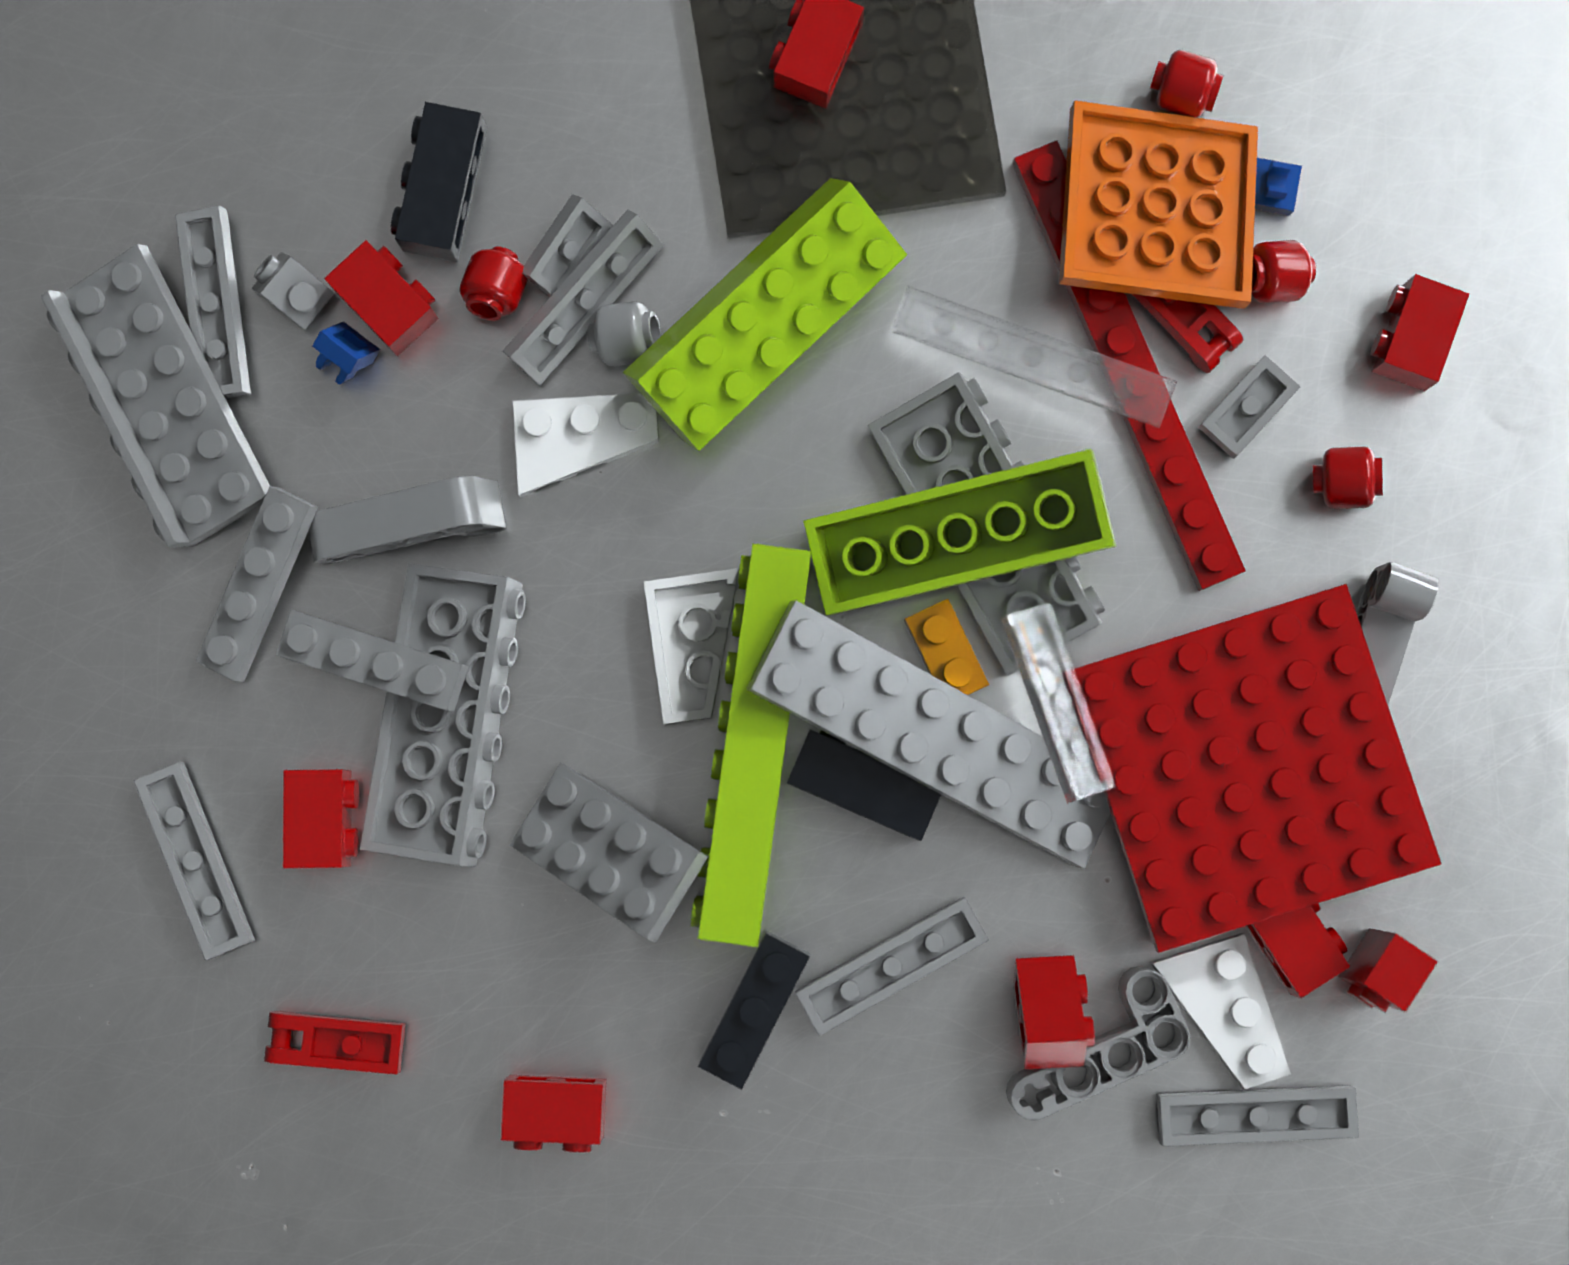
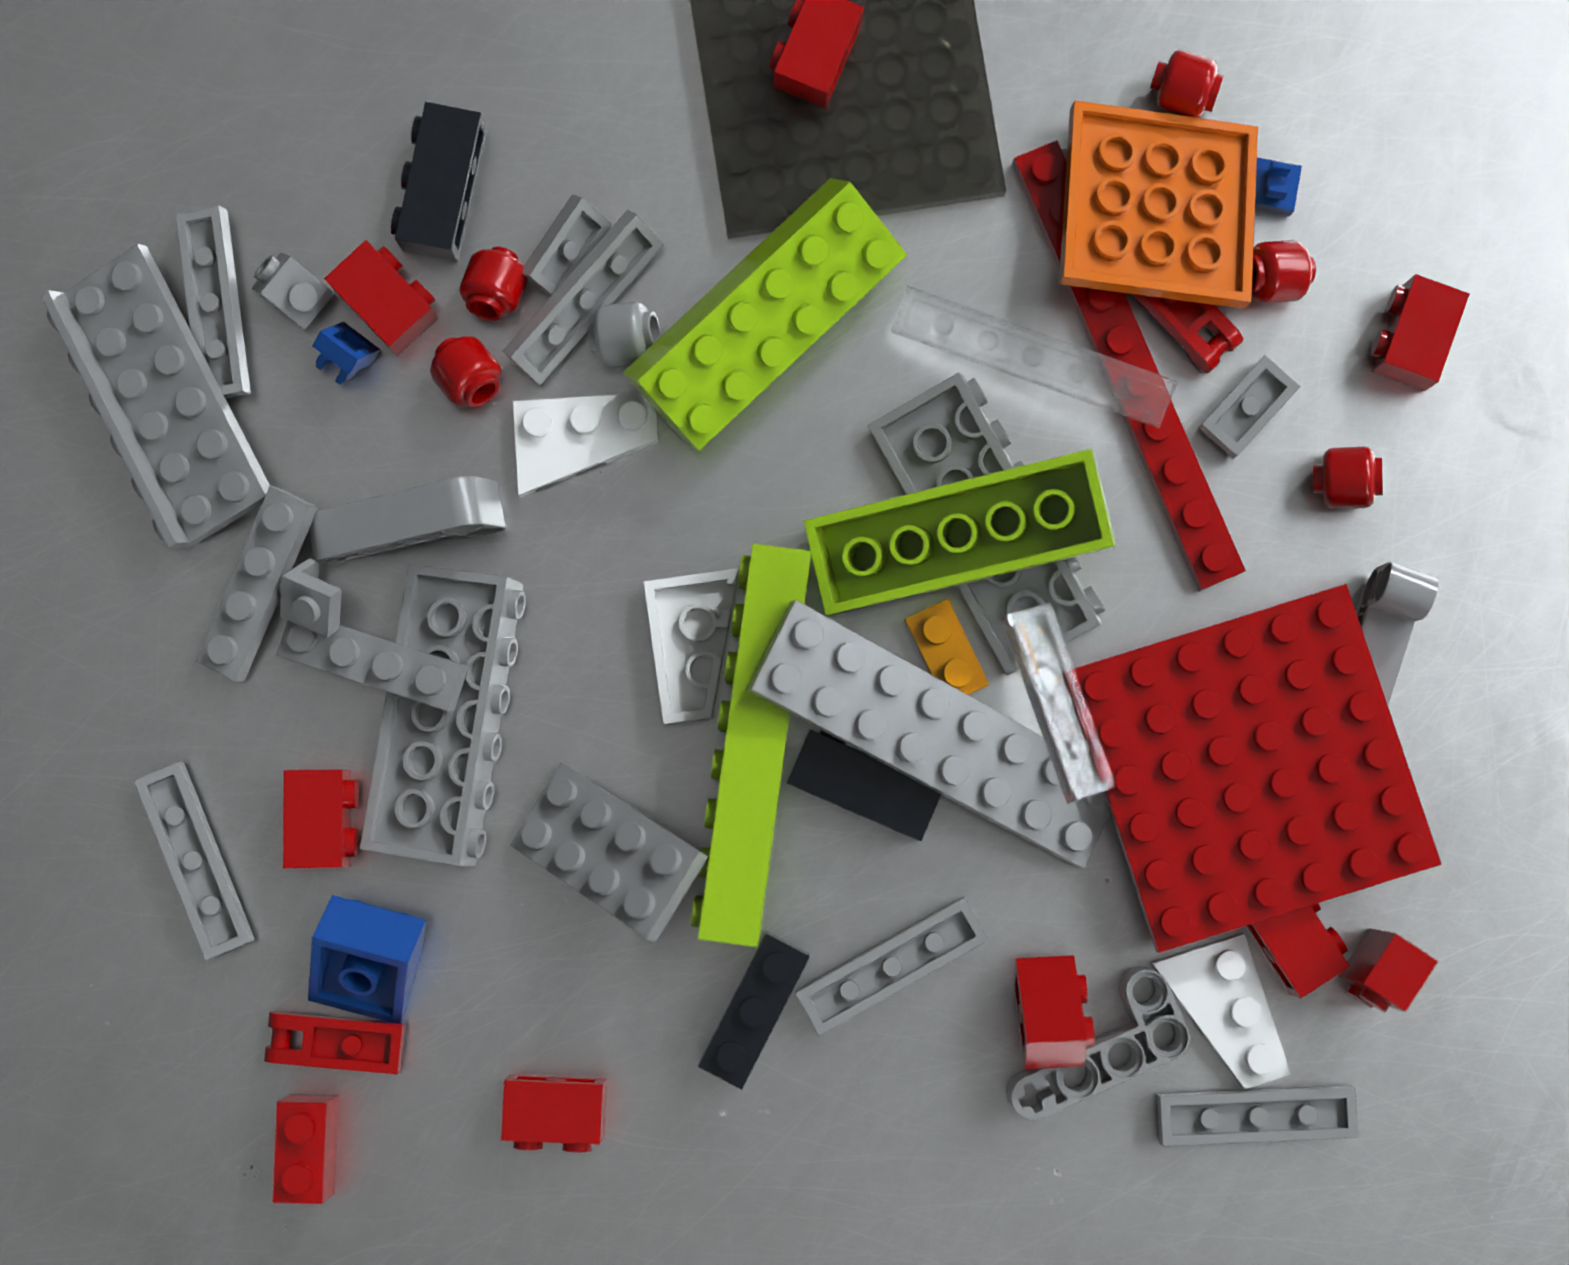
(305, 1149): none -> red brick
(310, 600): none -> light grey bracket
(365, 959): none -> blue slope
(466, 371): none -> red head

